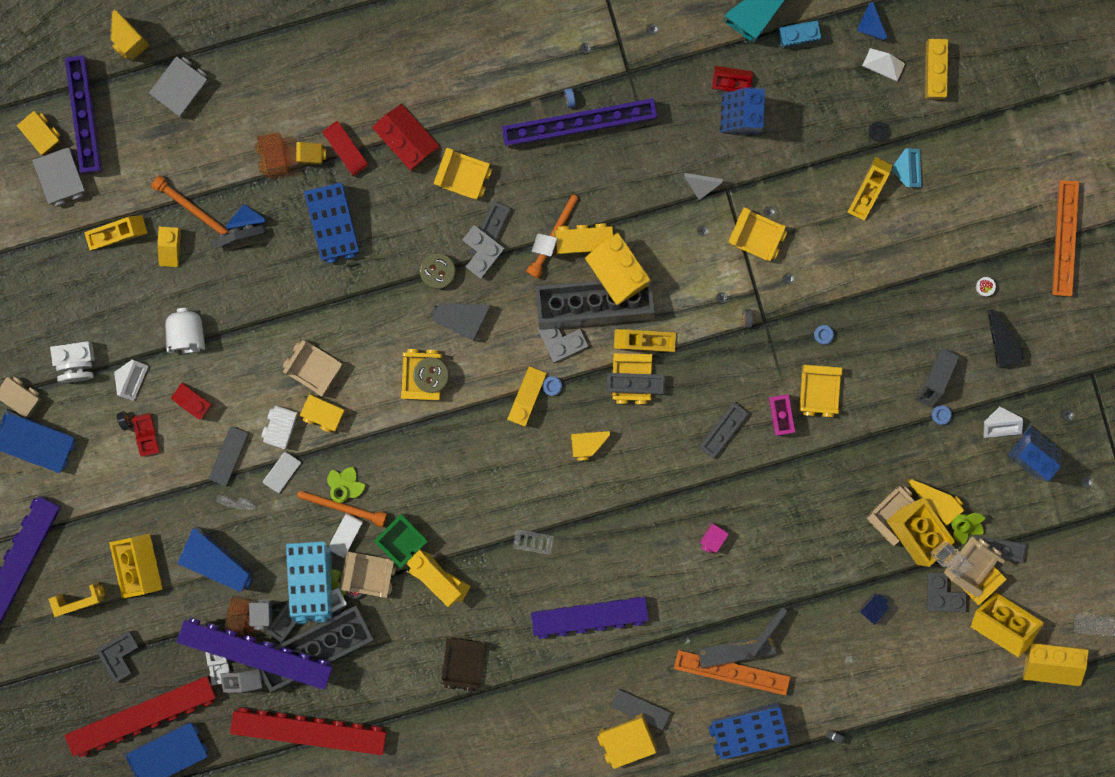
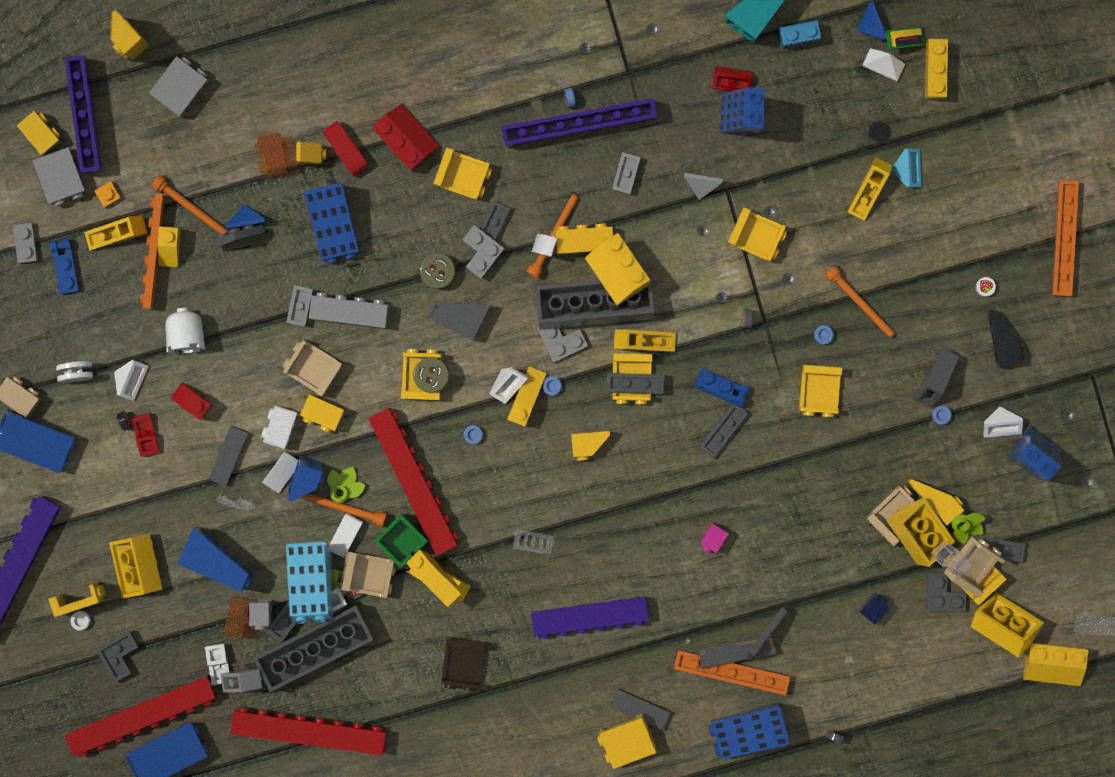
(25, 243): none -> light grey plate
(65, 267): none -> blue plate
(72, 353): white brick -> none
(80, 620): none -> white tile
(107, 194): none -> light orange plate
(151, 260): none -> orange plate
(255, 654): dark purple brick -> none
(299, 305): none -> light grey plate
(305, 478): none -> blue slope
(347, 311): none -> light grey brick
(413, 482): none -> red brick
(473, 434): none -> medium blue tile
(507, 384): none -> white slope
(626, 173): none -> light grey plate
(721, 387): none -> blue plate
(781, 414): dark pink brick -> none
(835, 276): none -> orange piece
(904, 38): none -> slope

